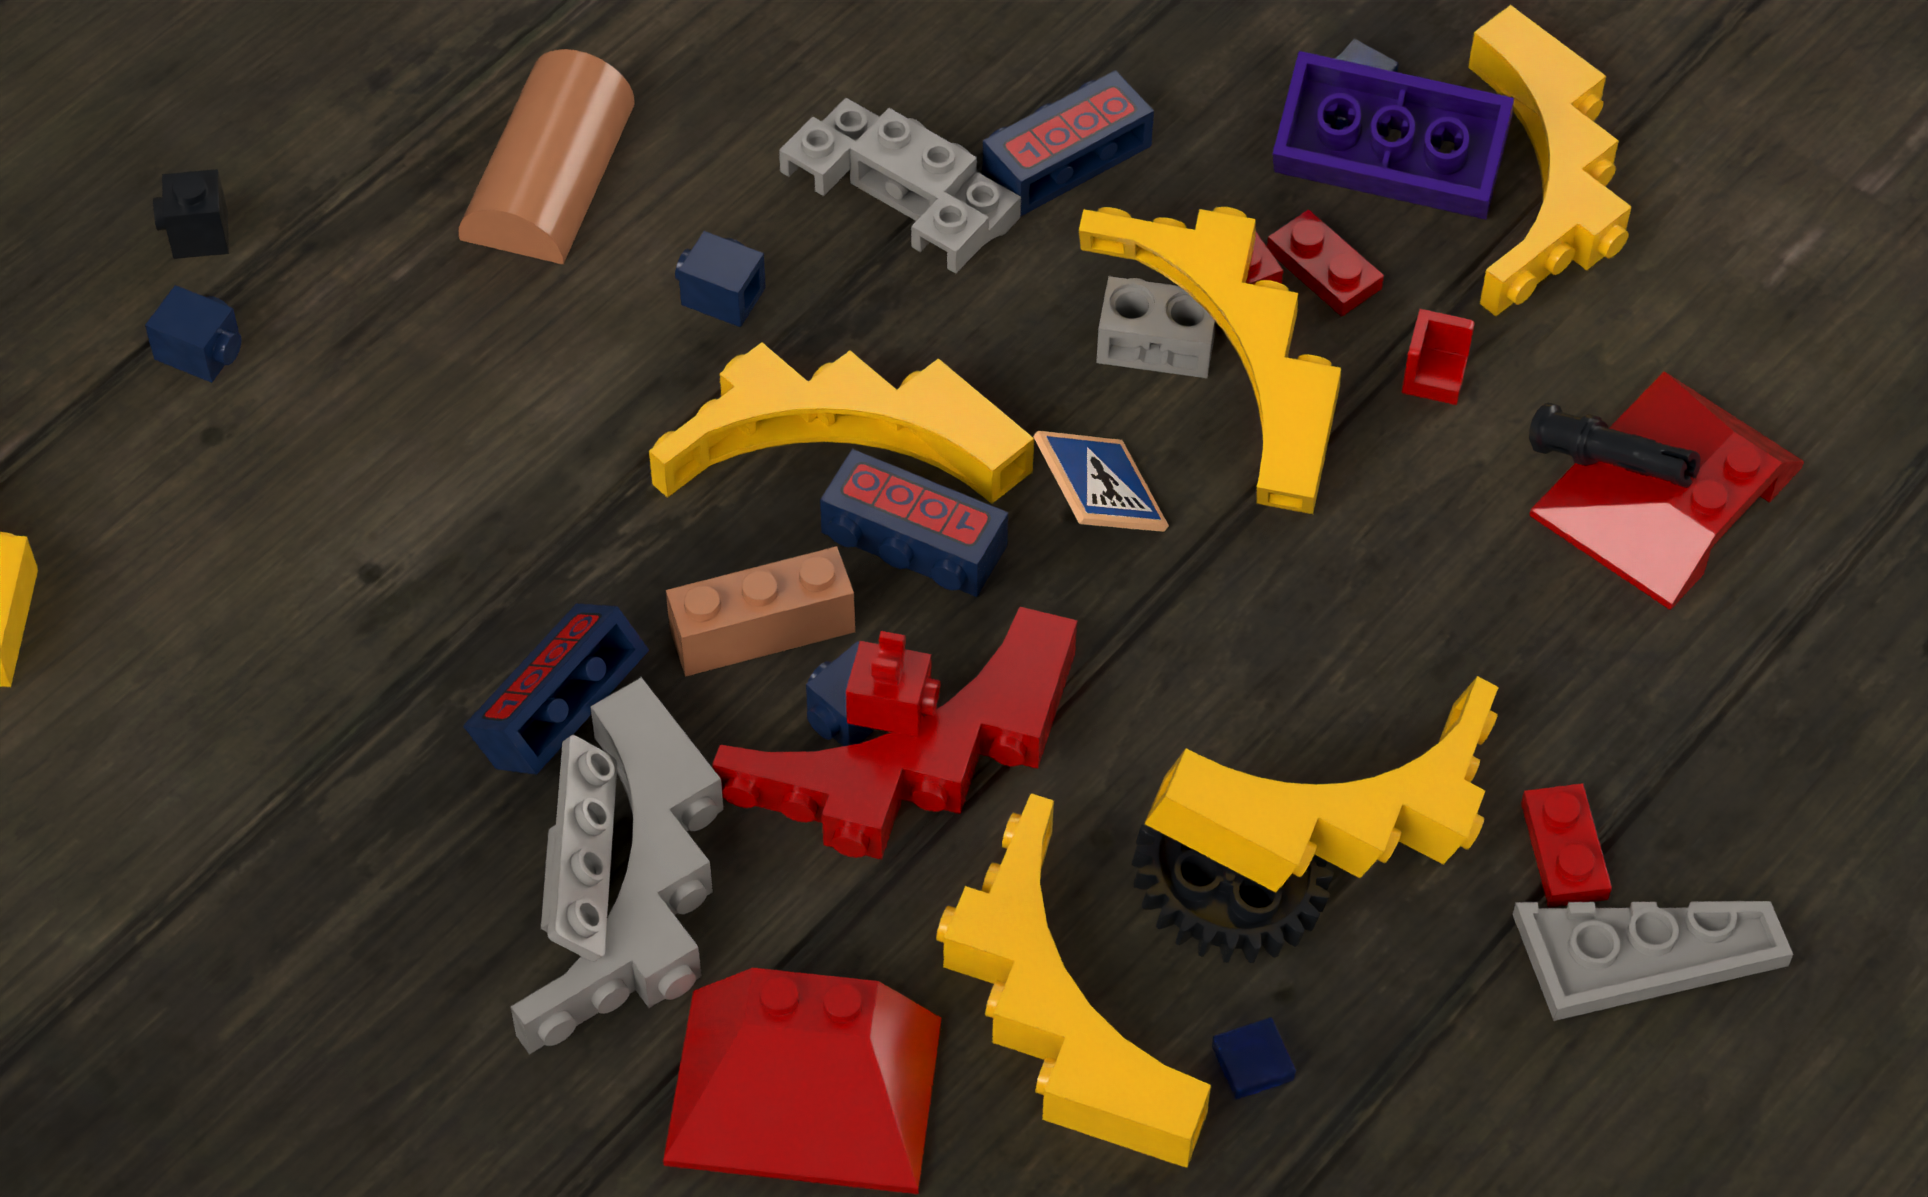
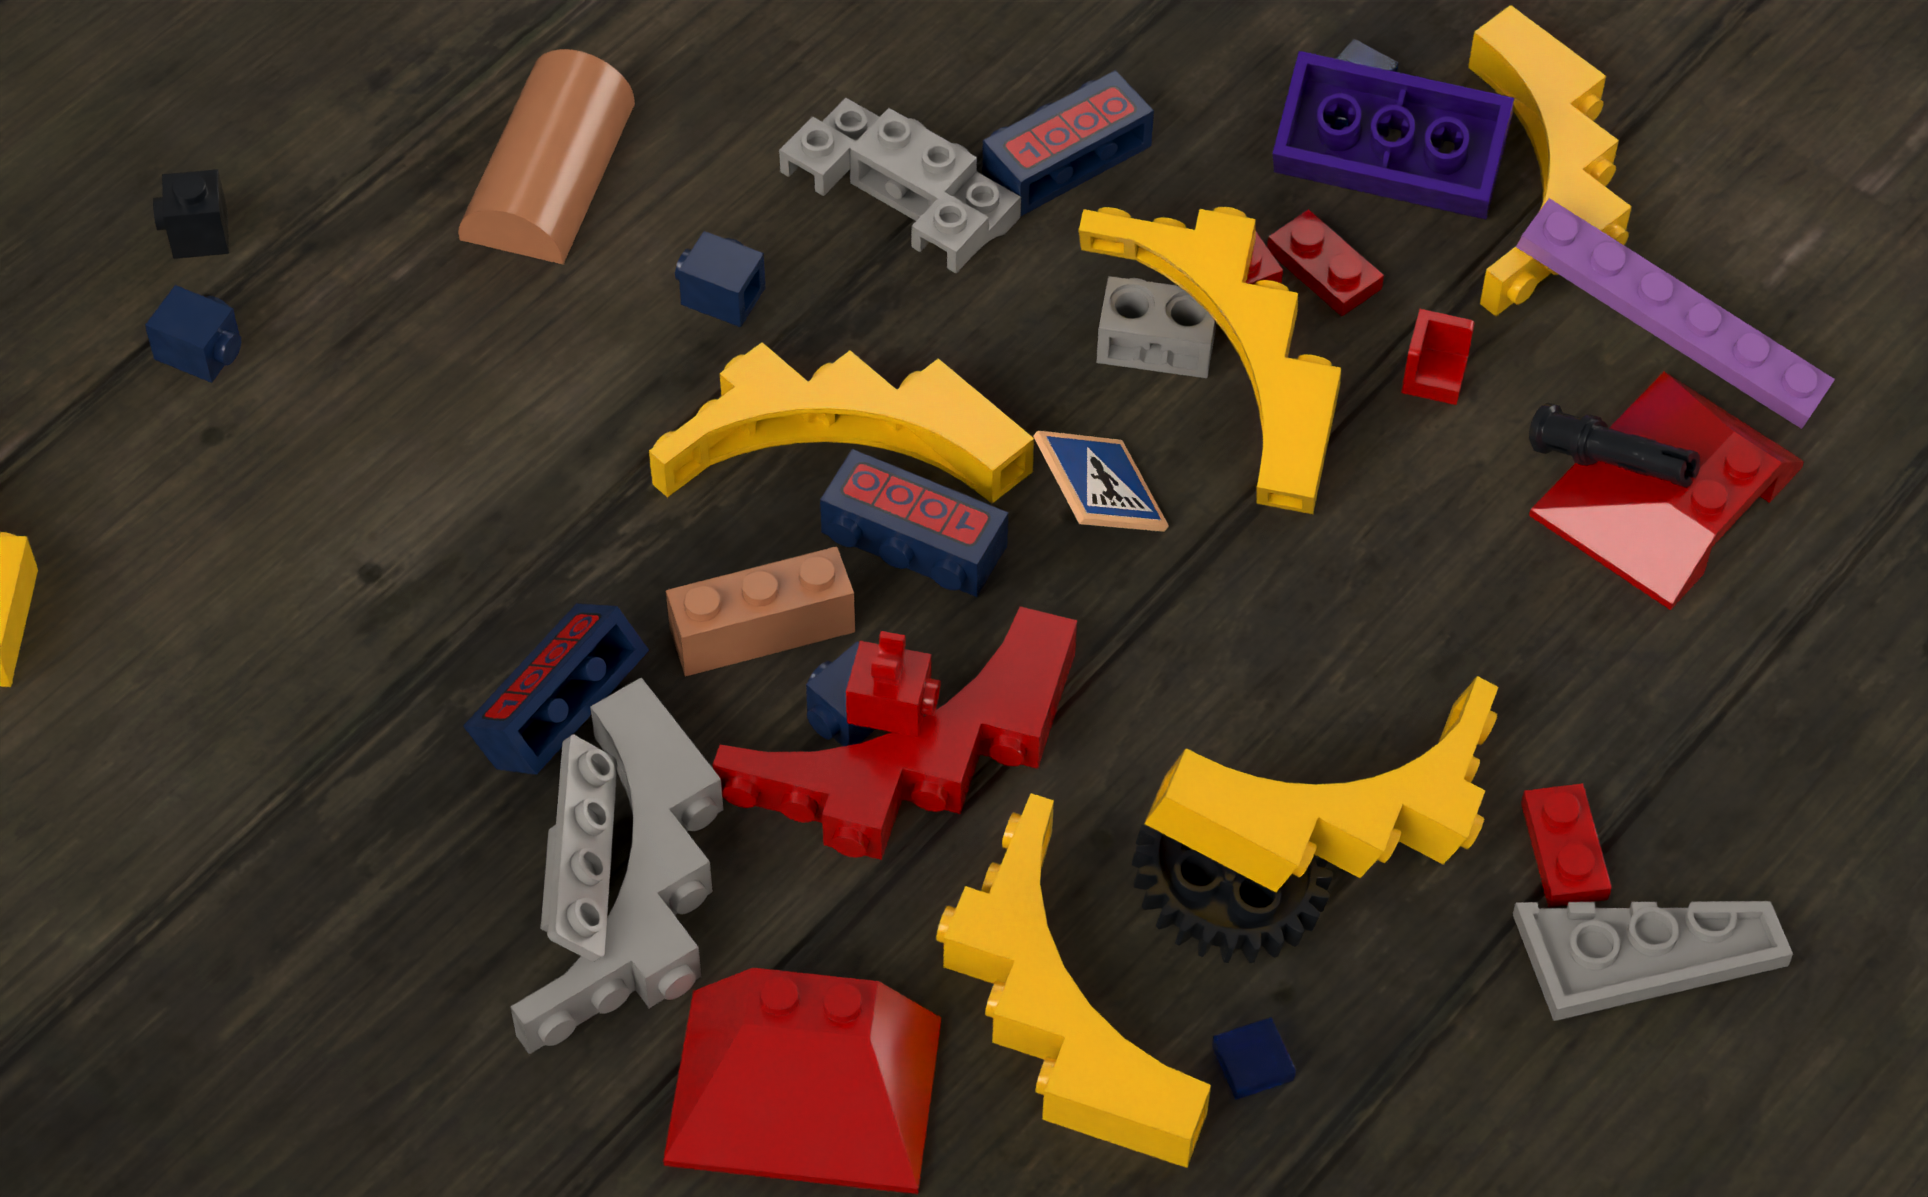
(1675, 313): none -> medium lavender plate

